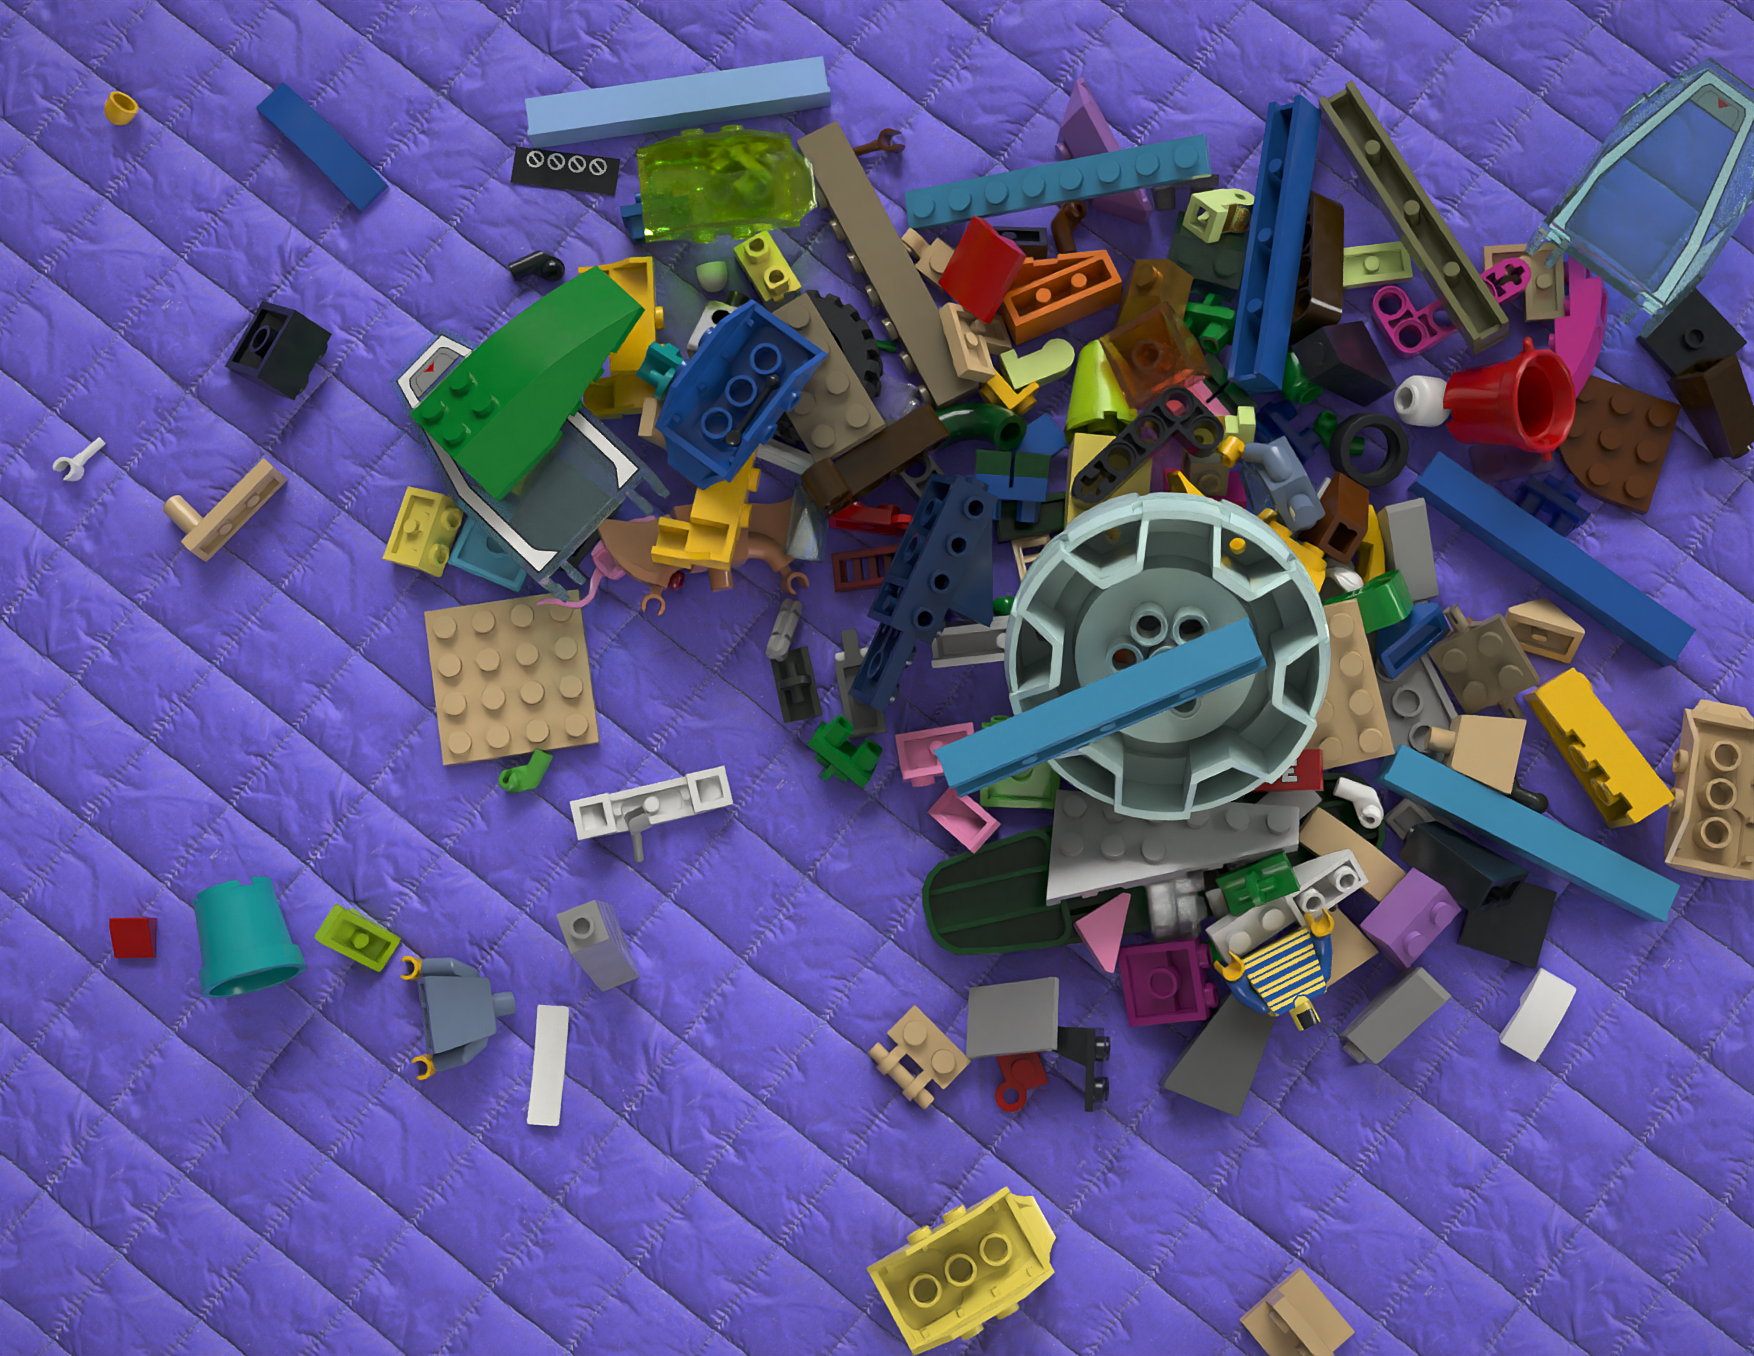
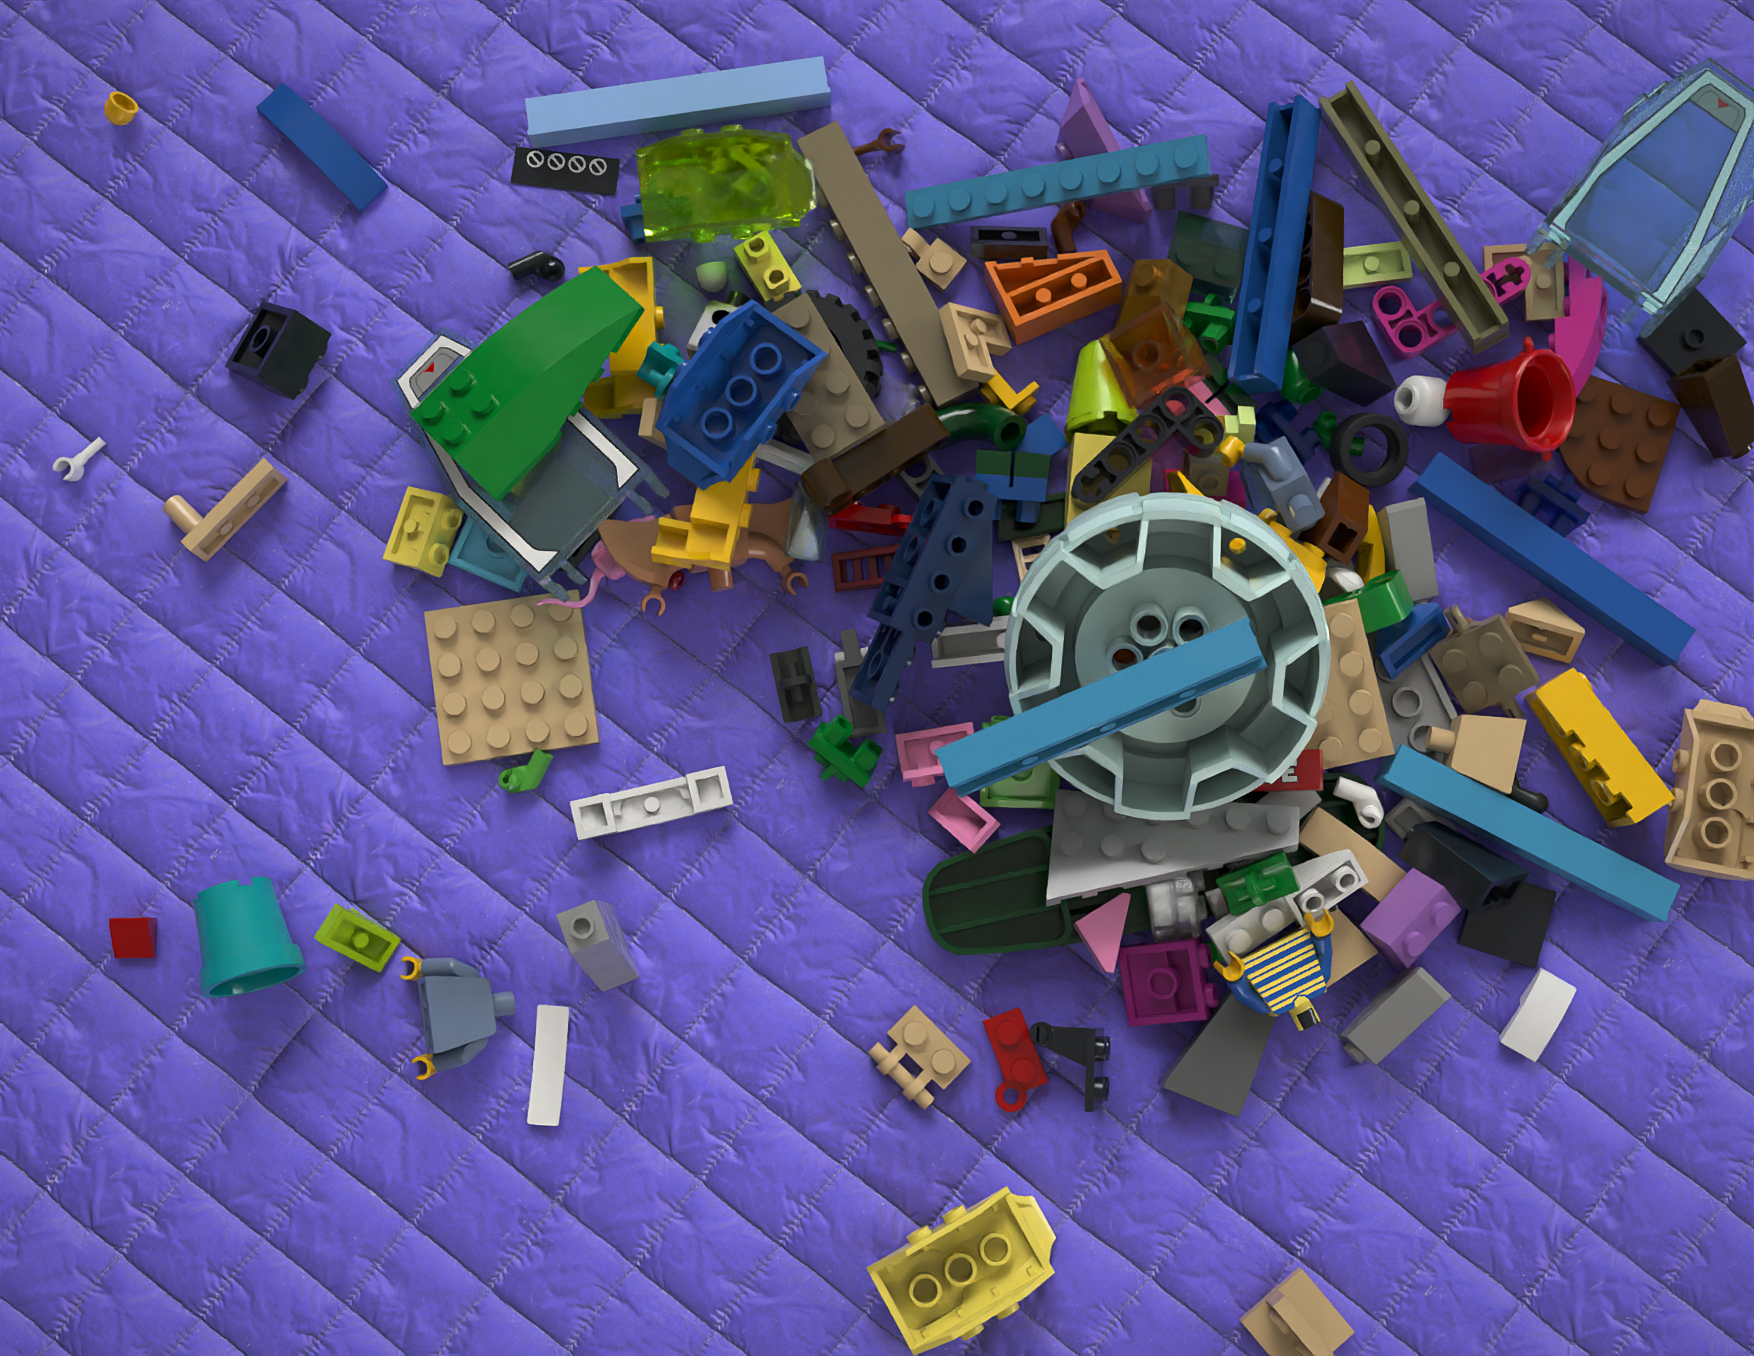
(637, 822): light grey hand -> none
(734, 437): black hinge -> none
(784, 629): light grey axle -> none
(982, 269): red slope -> none
(1012, 1018): light grey piece -> none
(1040, 366): yellowish green leg -> none
(1225, 212): yellowish green leg -> none

